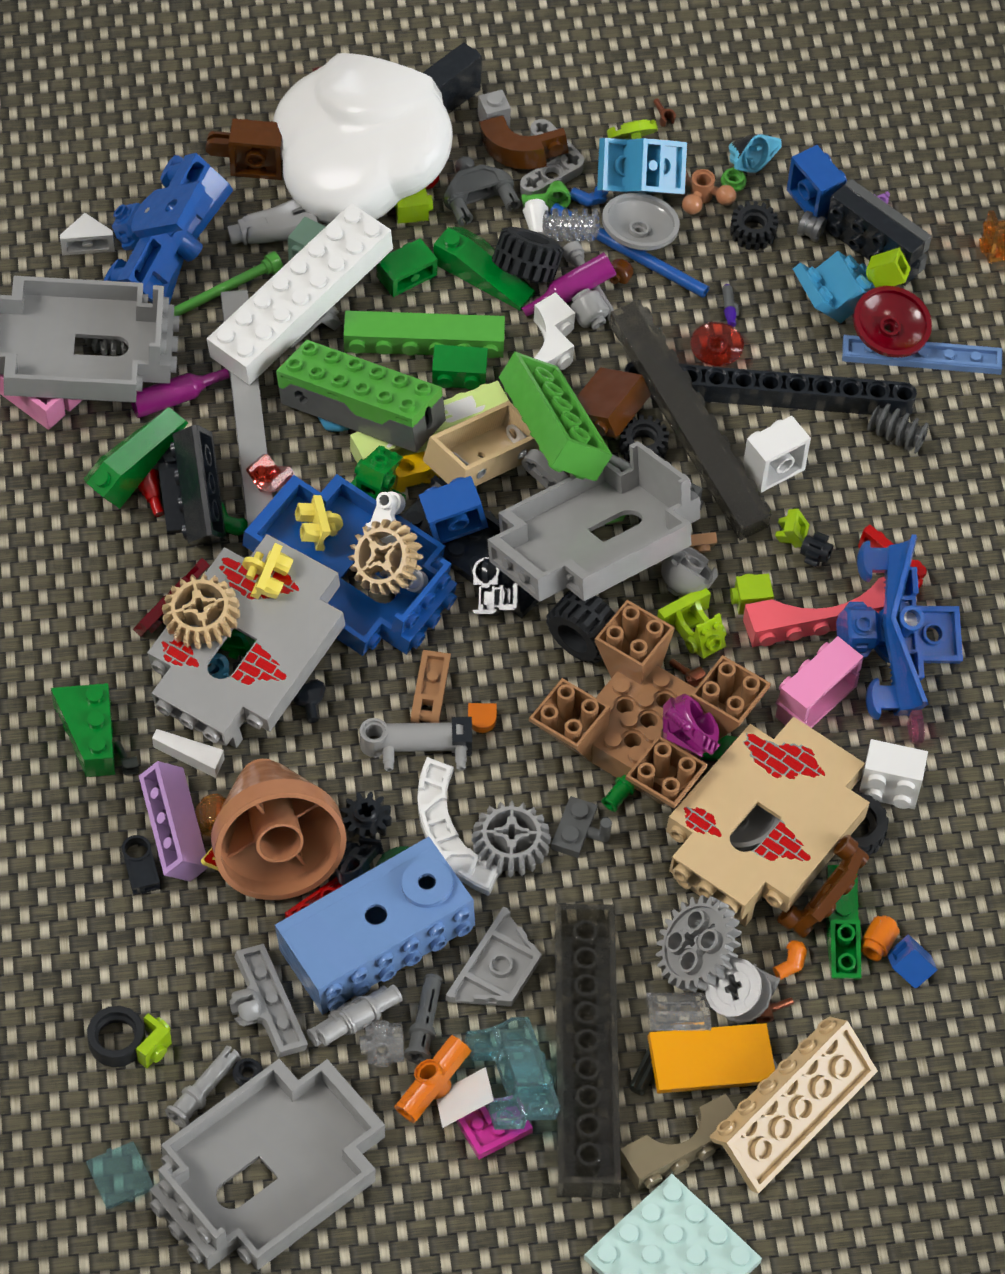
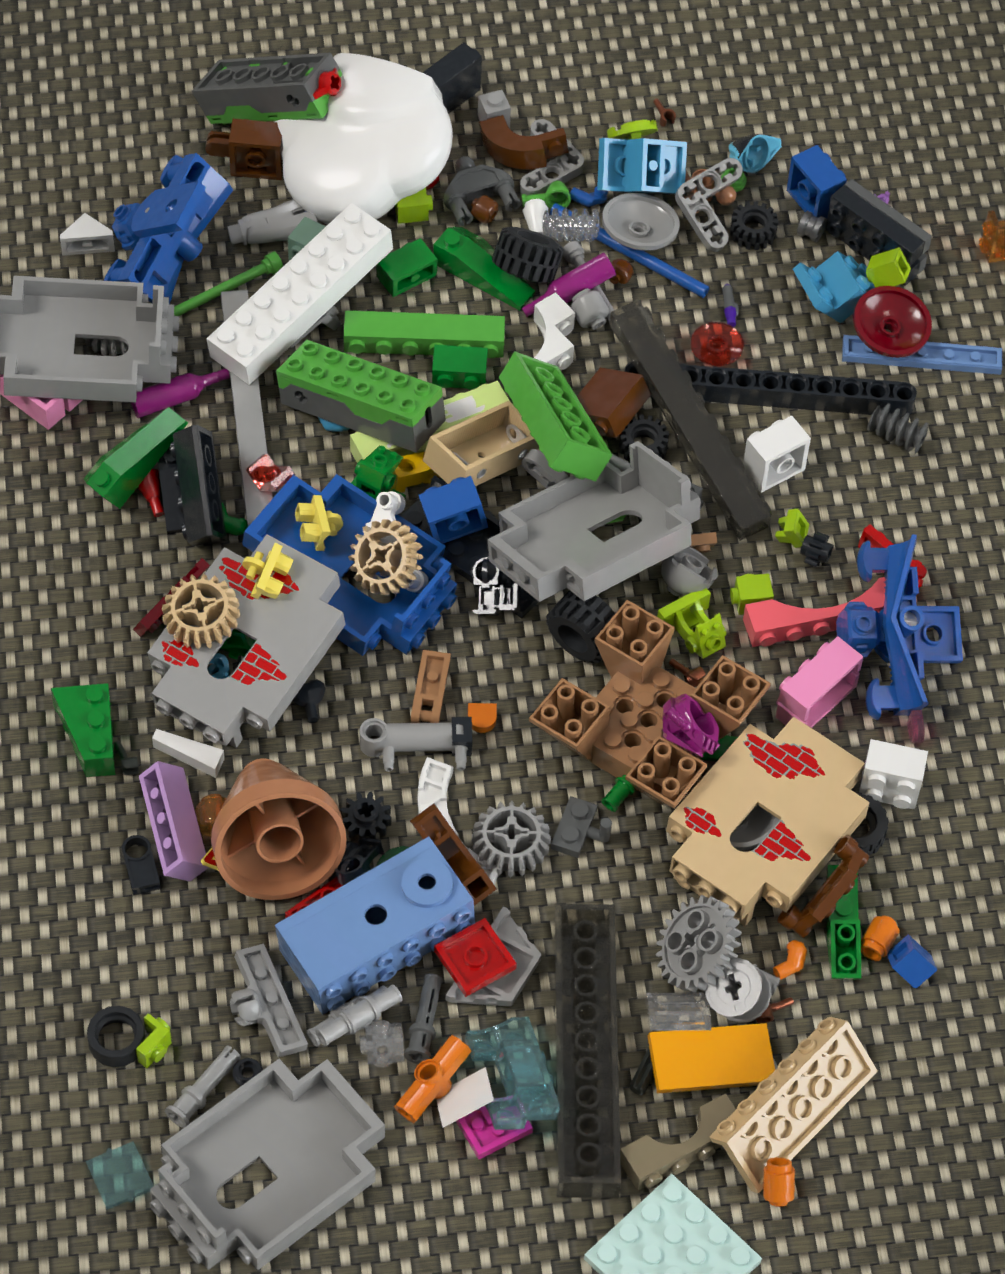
(269, 88): none -> dark grey piece
(473, 877): none -> reddish brown arch
(475, 957): none -> red plate
(484, 209): none -> reddish brown piece
(699, 203): none -> light grey beam
(779, 1181): none -> orange brick

